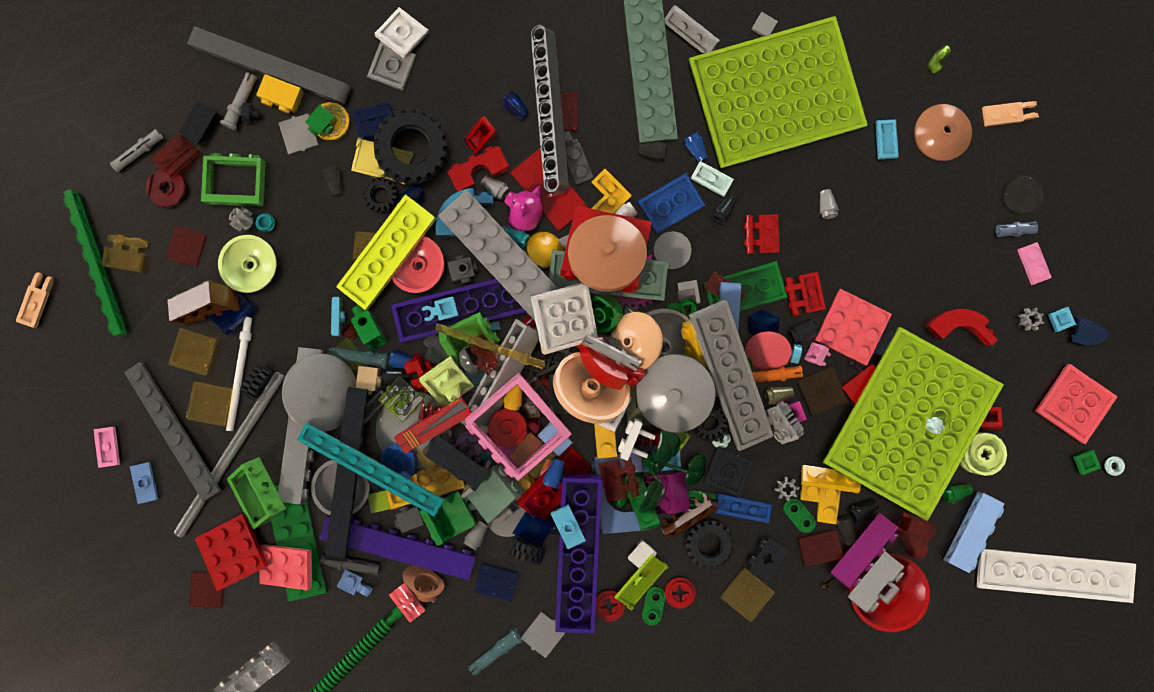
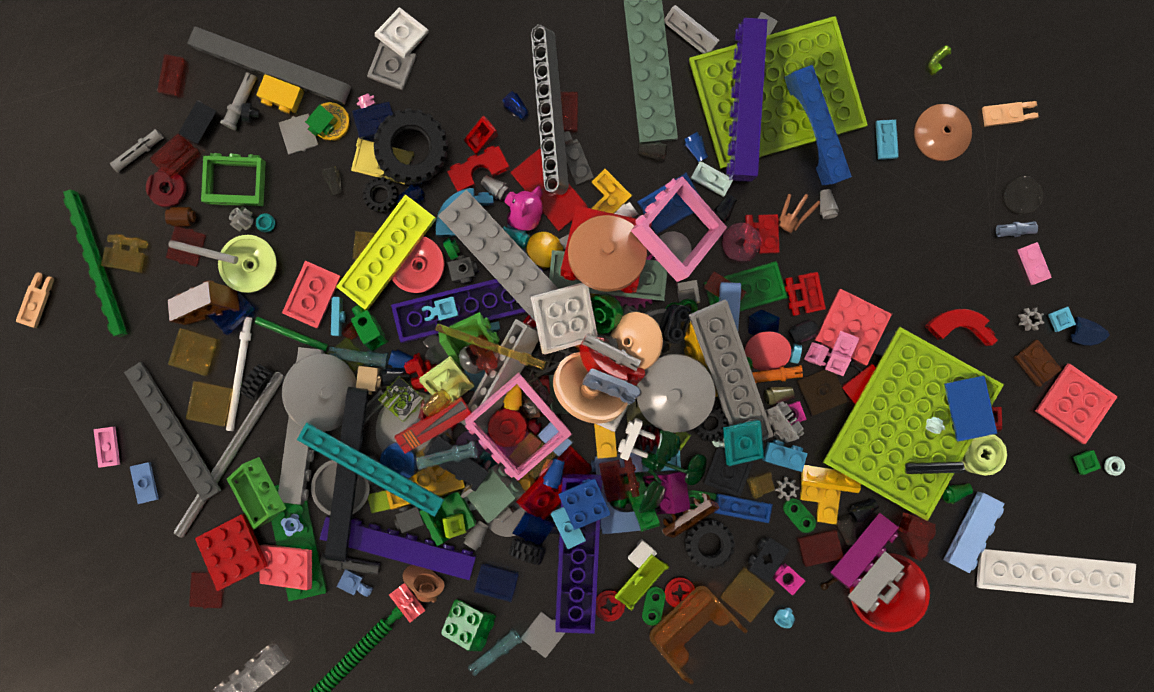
(171, 75): none -> clear red plate
(180, 216): none -> reddish brown brick
(203, 252): none -> light grey bar
(289, 530): none -> light blue plate
(292, 334): none -> green bar
(311, 294): none -> coral plate
(365, 101): none -> bright pink plate
(437, 402): none -> clear yellow cone
(452, 248): none -> green plate
(454, 525): none -> lime tile
(456, 453): none -> clear light blue pin
(468, 626): none -> green bracket
(584, 503): none -> blue hinge
(611, 385): none -> sand blue hinge
(656, 246): none -> bright pink window
(675, 323): none -> black brick
(685, 622): none -> clear orange windscreen
(731, 238): none -> clear pink plate
(743, 442): none -> teal plate
(747, 99): none -> dark purple brick
(761, 484): none -> clear yellow panel
(783, 456): none -> dark azure brick
(784, 618): none -> medium azure tile
(789, 222): none -> nougat plant
(795, 582): none -> dark pink brick
(806, 88): none -> blue arch
(841, 353): none -> bright pink slope
(937, 467): none -> black axle
(970, 408): none -> blue tile
(1037, 363): none -> reddish brown plate

